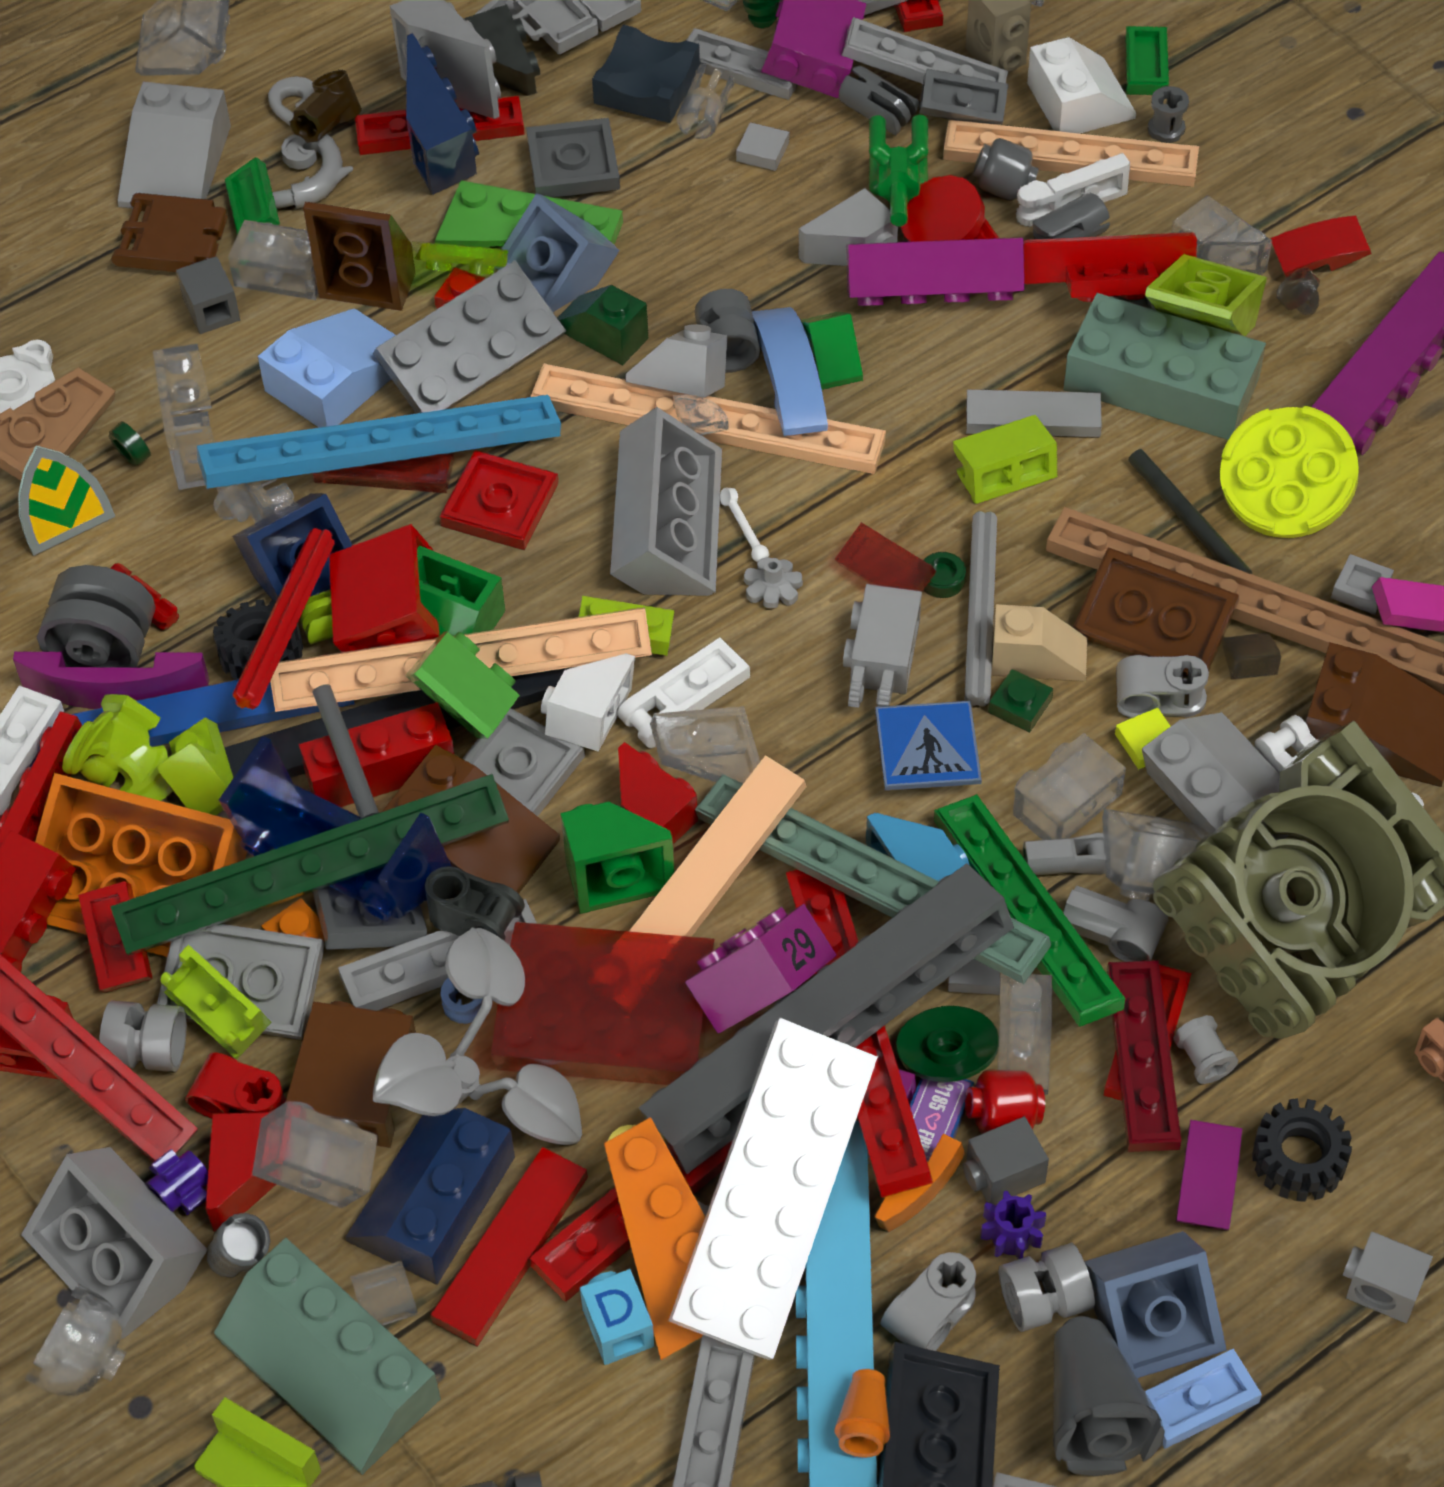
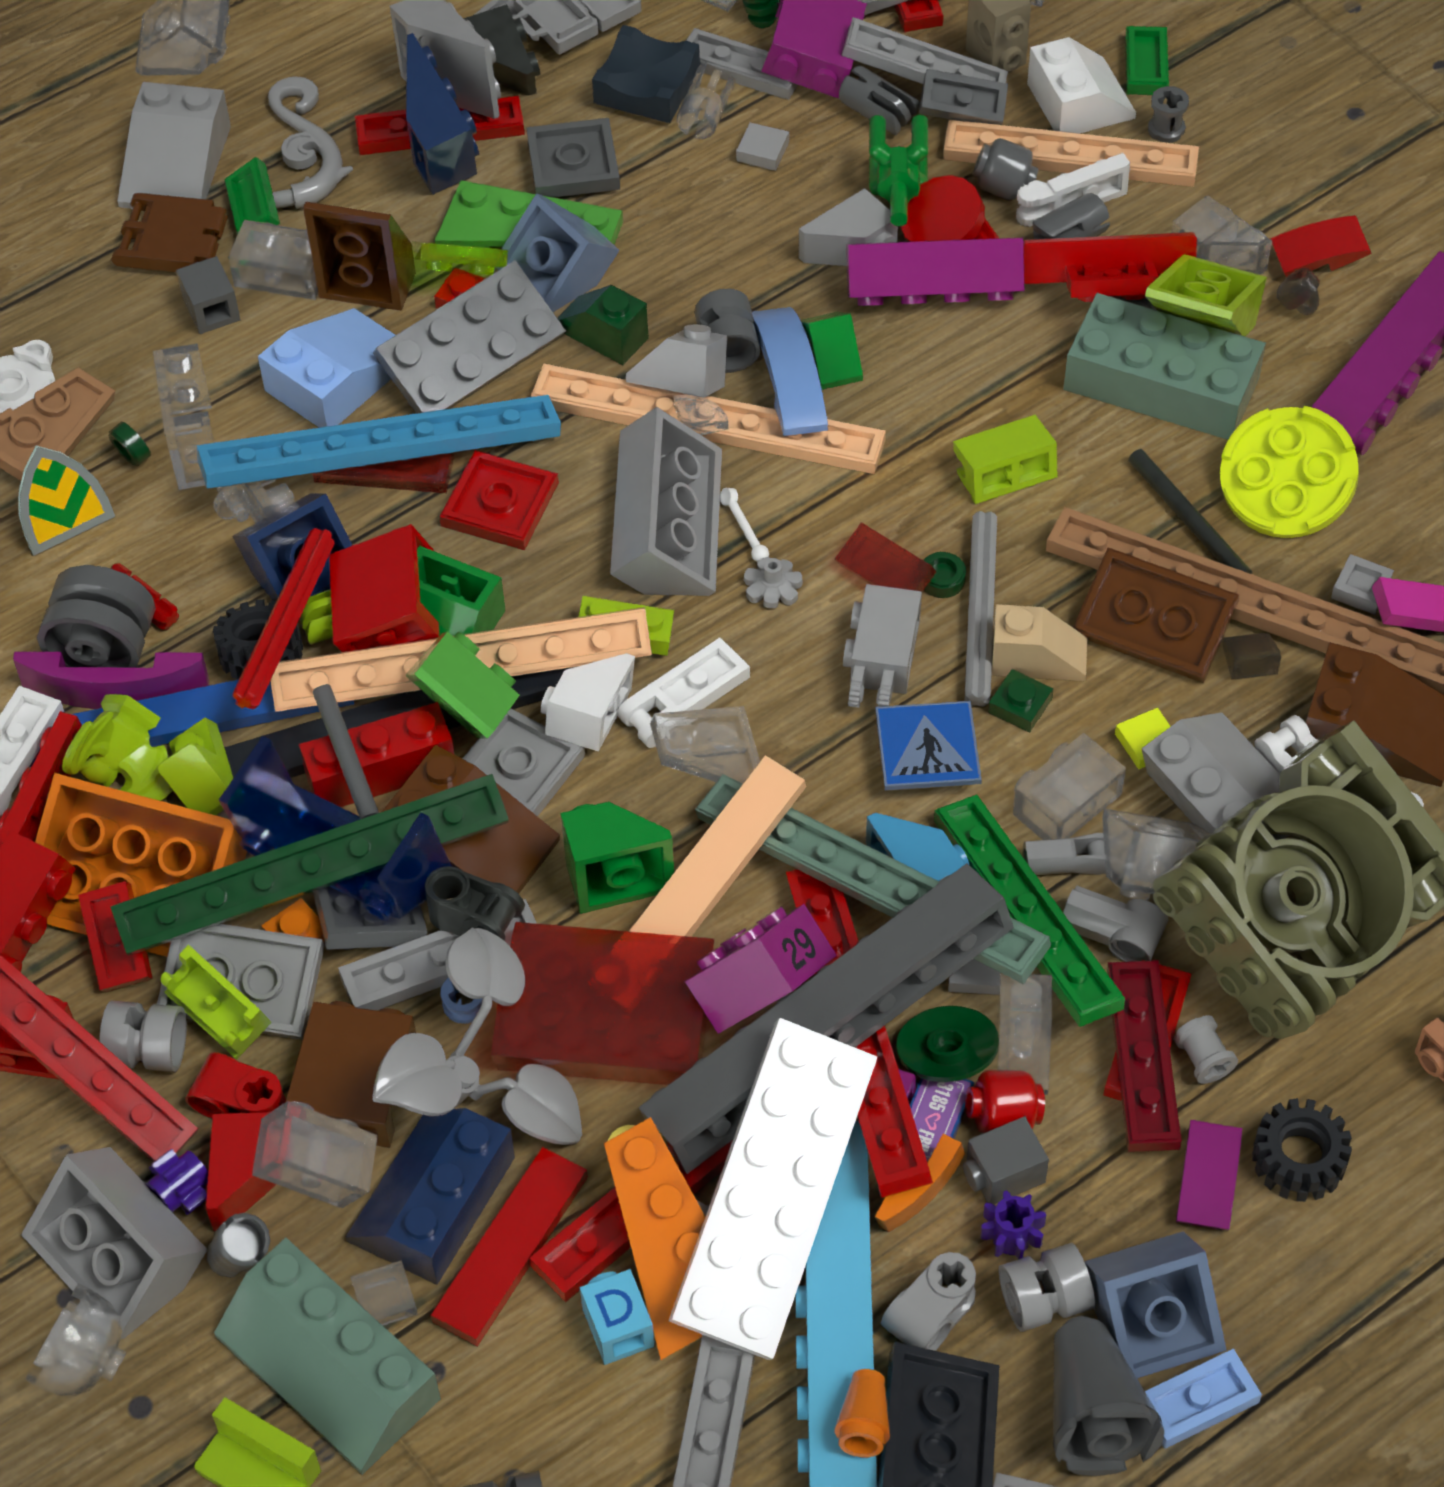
(328, 105): dark brown piece -> none
(655, 793): red slope -> none
(1060, 412): light grey tile -> none
(1159, 683): light grey piece -> none
(1386, 1276): light grey brick -> none

